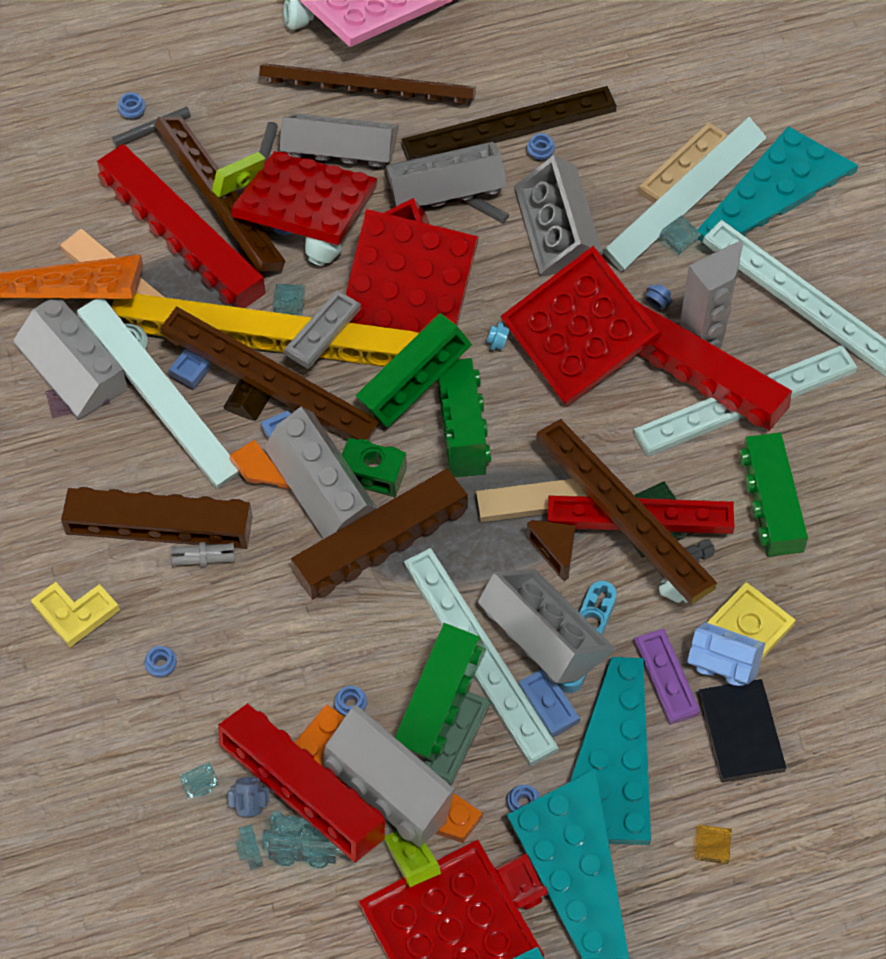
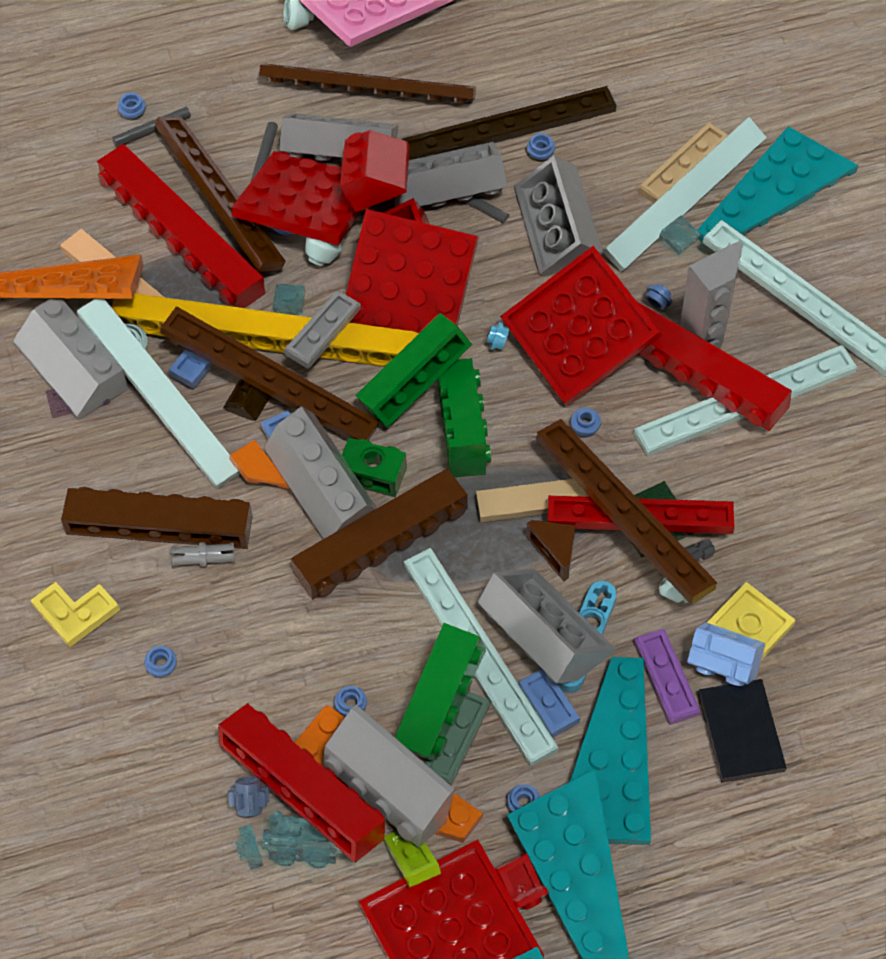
(199, 780): clear light blue plate -> none
(237, 174): lime plate -> none
(373, 168): none -> red slope
(582, 428): none -> medium blue plate
(713, 844): clear yellow tile -> none
(774, 495): green brick -> none

